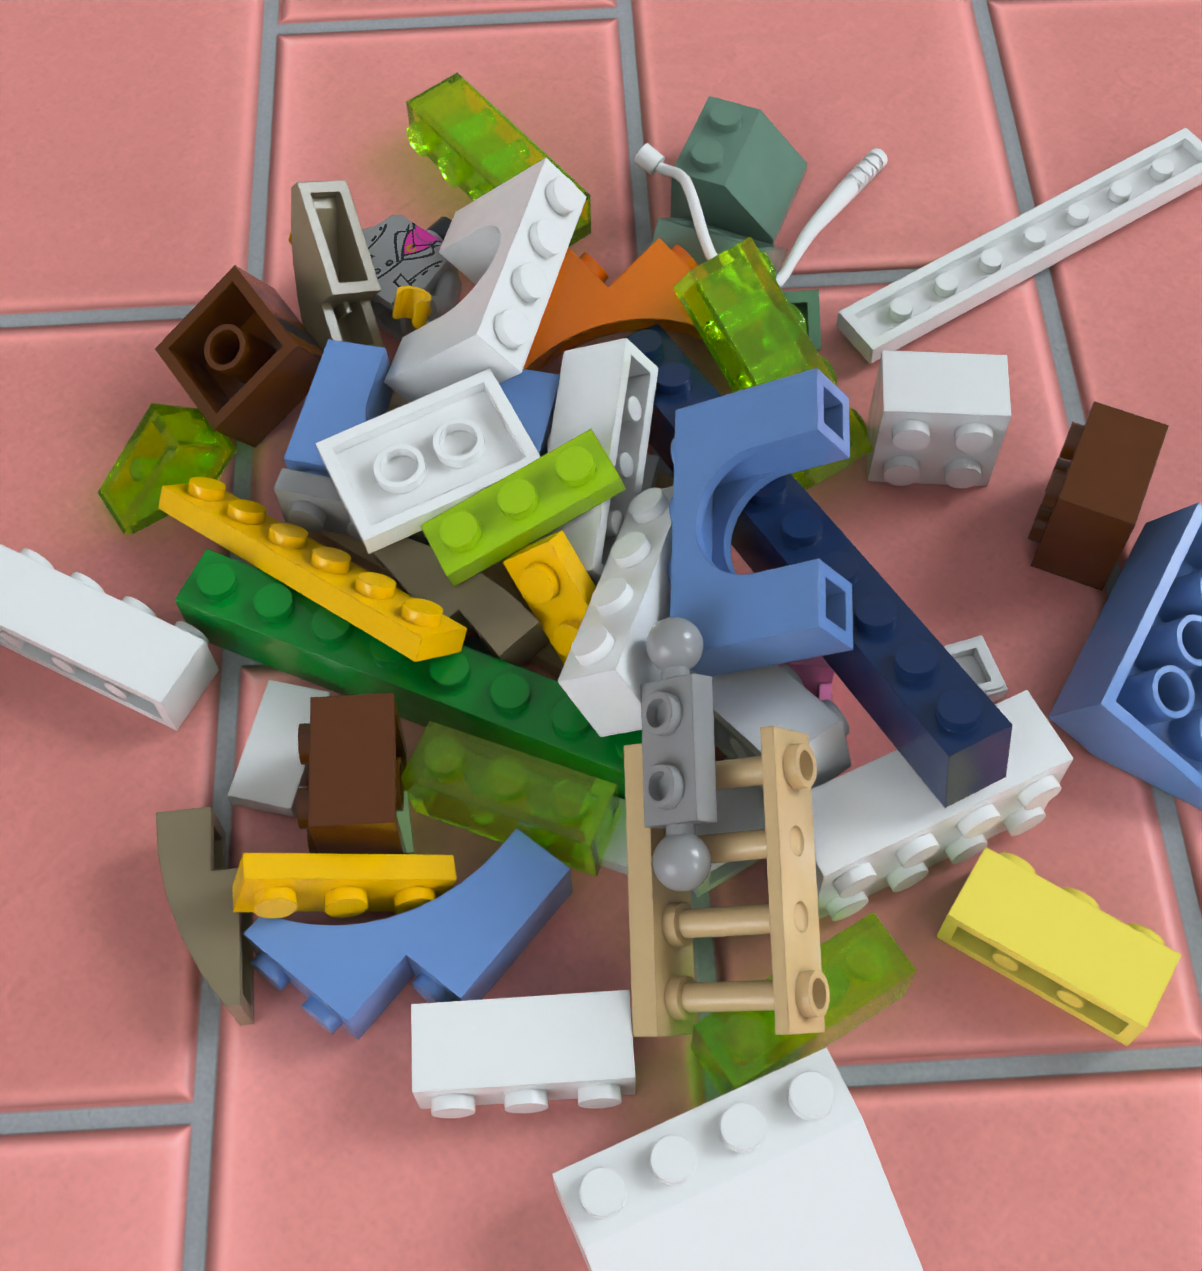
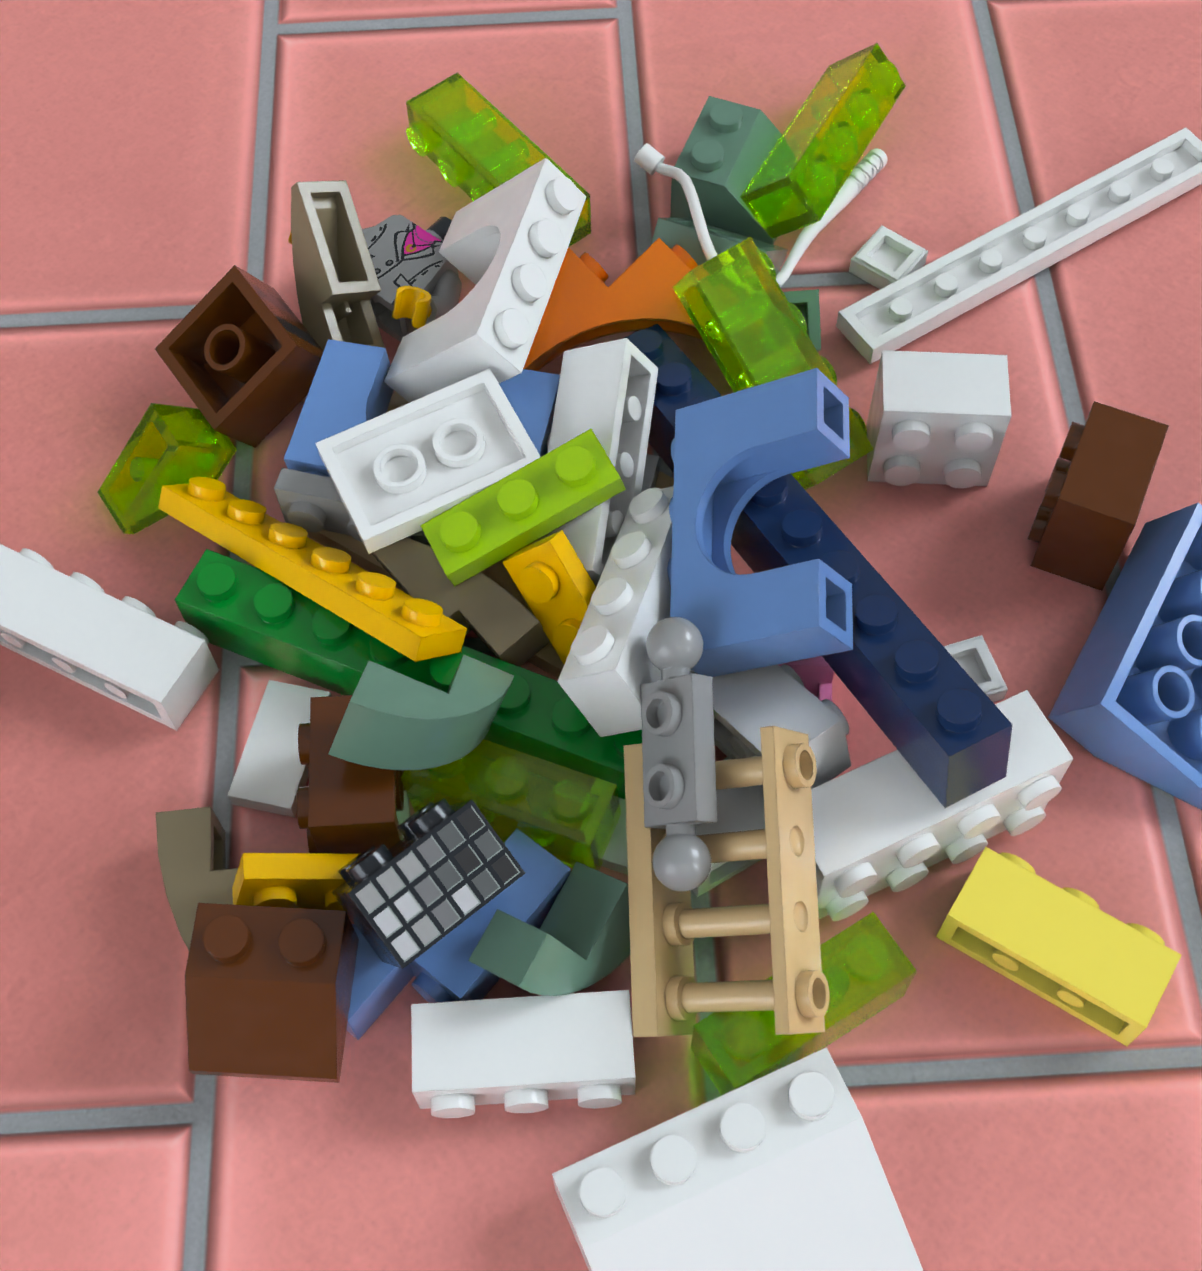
(269, 991): none -> reddish brown slope
(414, 726): none -> sand green brick
(426, 881): none -> brick
(576, 944): none -> sand green brick
(823, 142): none -> clear neon green brick
(887, 258): none -> white tile

